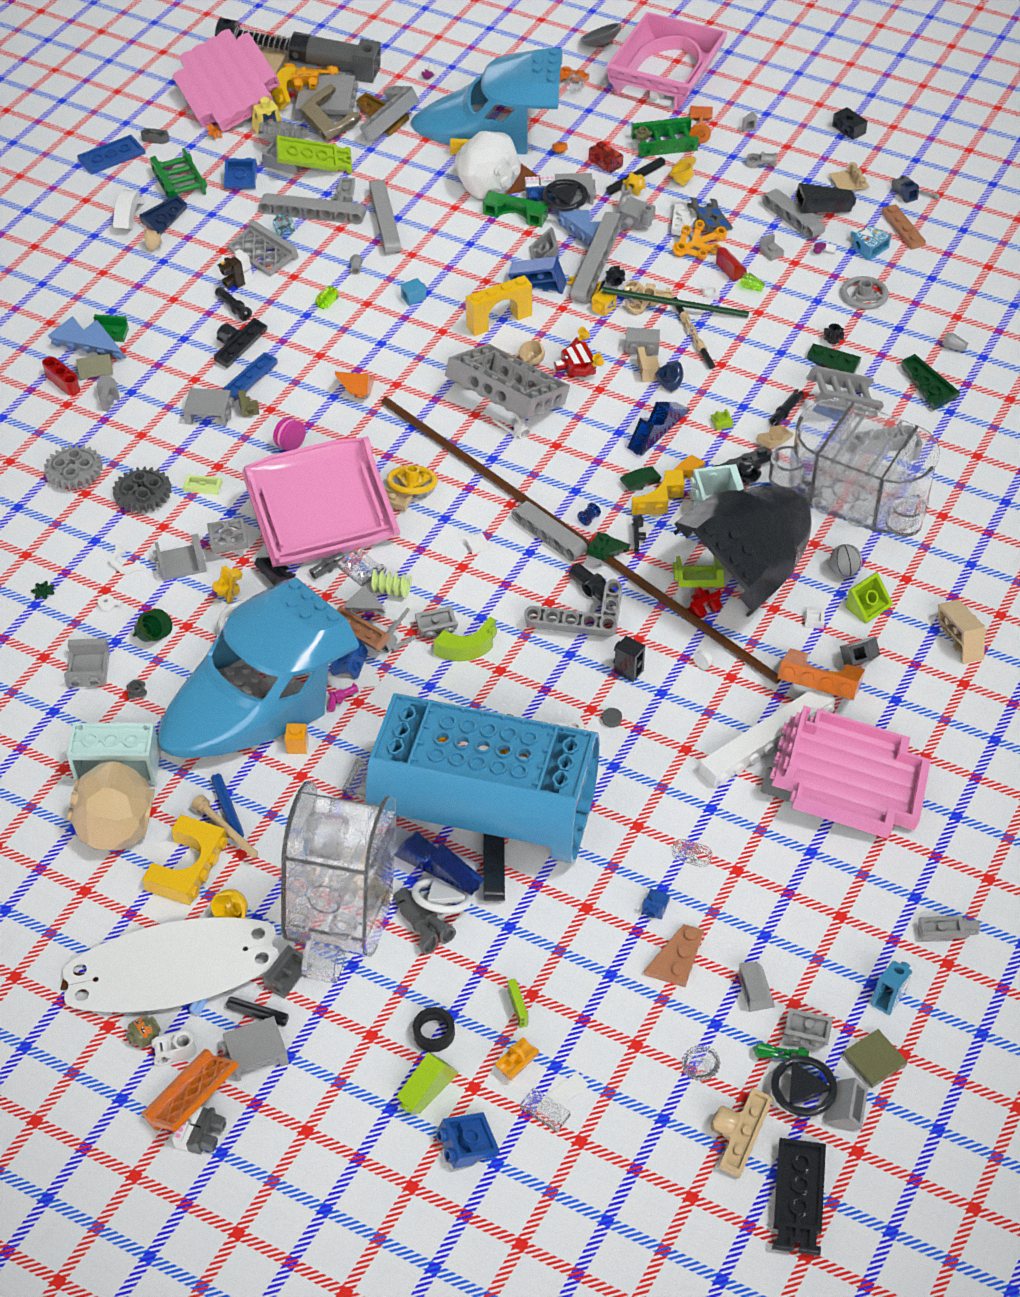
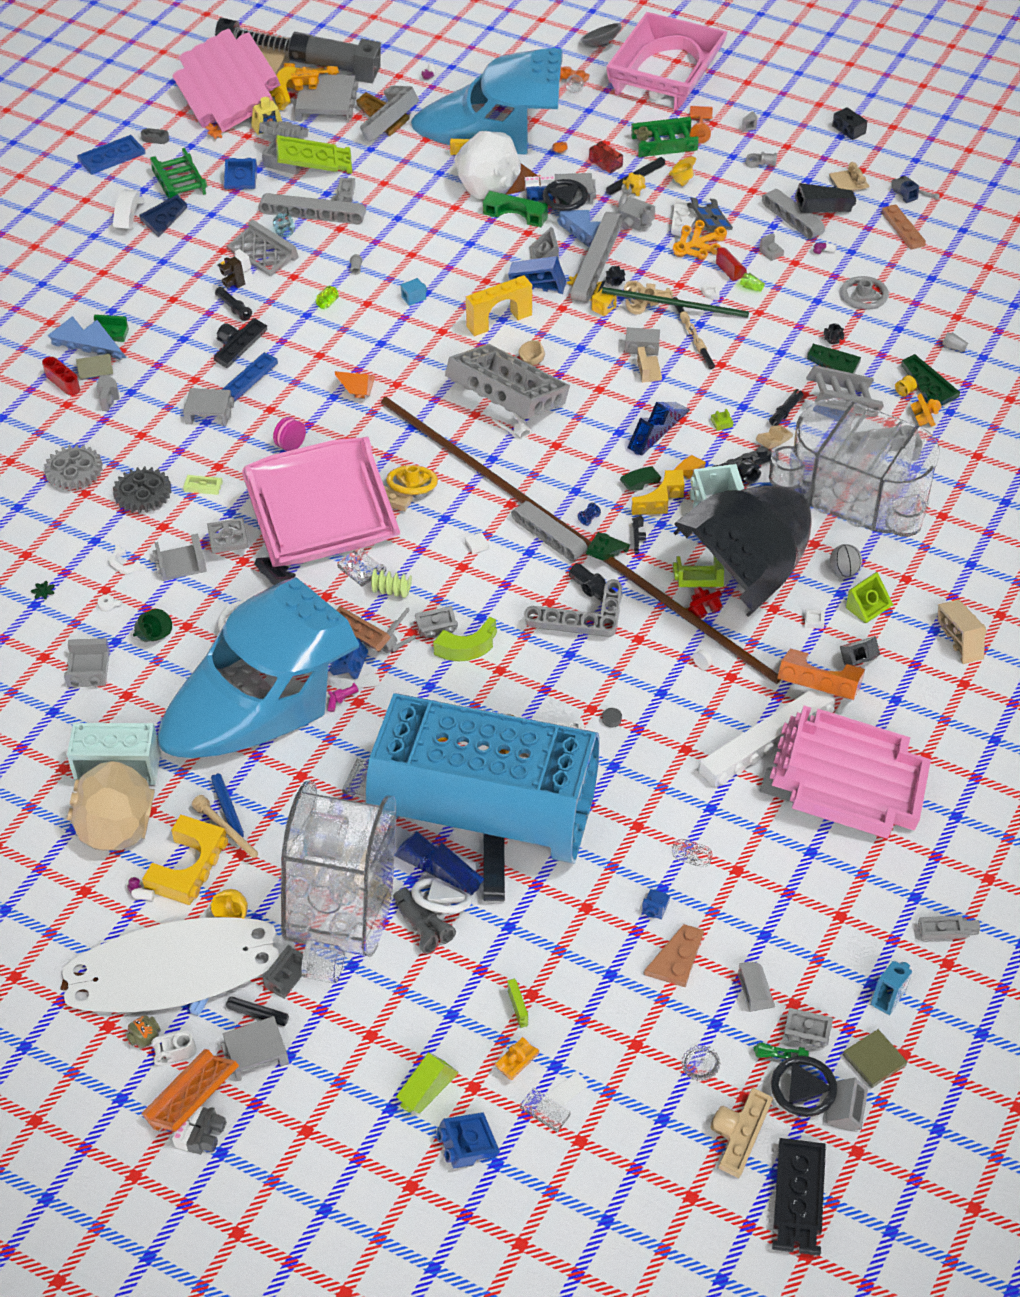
(136, 689): dark grey plate -> none
(137, 891): none -> white arm
(152, 240): tan cone -> none
(227, 585): yellow hips -> none
(247, 407): olive bracket -> none
(296, 738): light orange brick -> none
(318, 571): dark grey pin -> none
(320, 121): dark tan connector -> none
(364, 601): light grey slope -> none
(384, 216): light grey beam -> none
(432, 1014): black tyre -> none
(577, 357): red torso -> none
(629, 658): black brick -> none
(670, 375): dark blue piece -> none
(870, 241): dark azure torso -> none
(905, 386): none -> yellow wheel
(932, 406): none -> light orange hips

